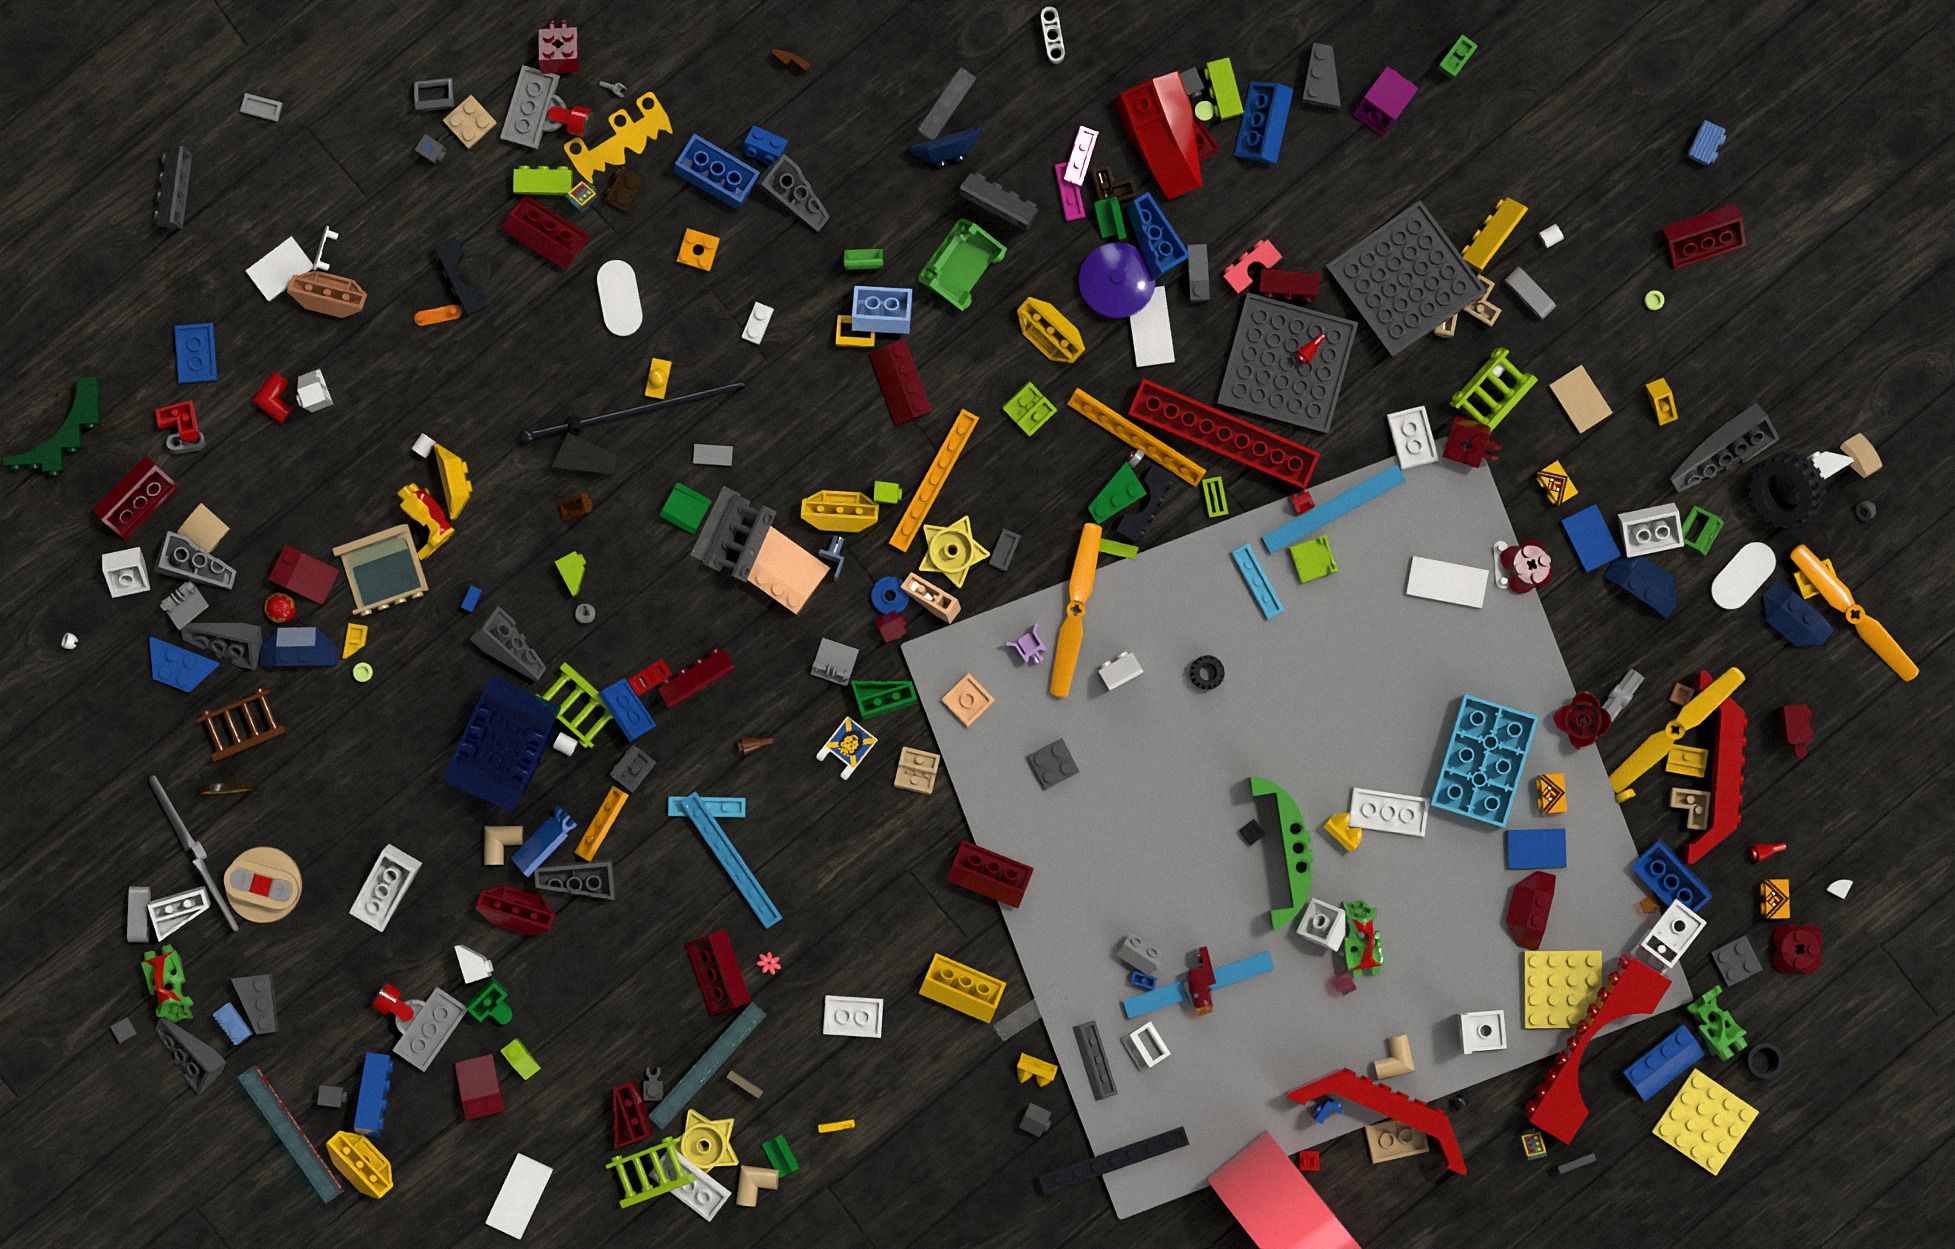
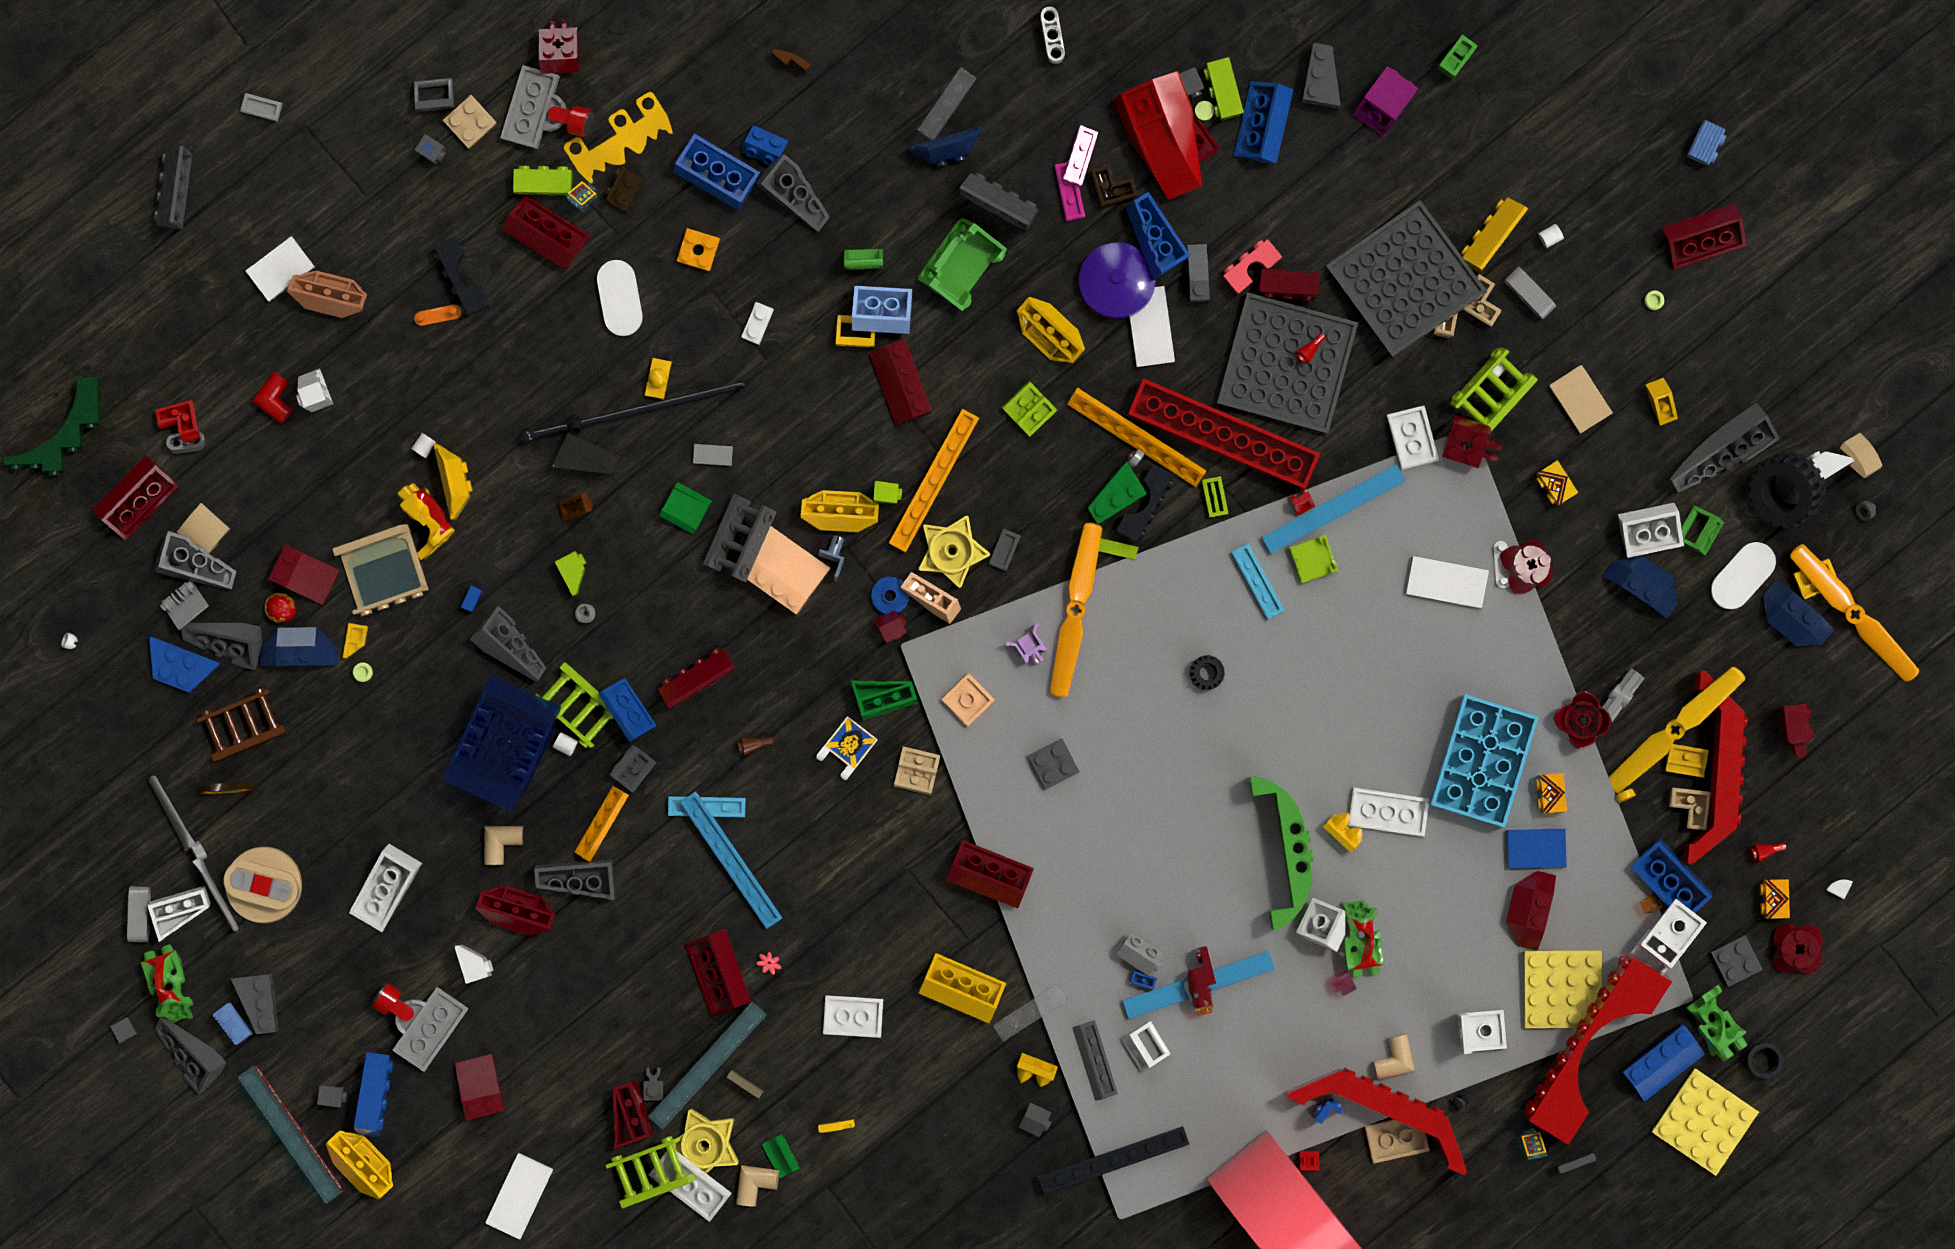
(125, 572): white slope -> none
(196, 353): blue tile -> none
(326, 233): white piece -> none
(489, 1001): green brick -> none
(520, 1059): lime slope -> none
(543, 842): blue tile -> none
(616, 88): light grey hand -> none
(650, 677): red slope -> none
(712, 524): clear tile -> none
(834, 661): light grey hinge -> none
(1110, 218): green panel -> none
(1120, 671): white slope -> none
(1252, 832): black tile -> none
(1590, 538): blue tile -> none
(1681, 694): nougat tile -> none

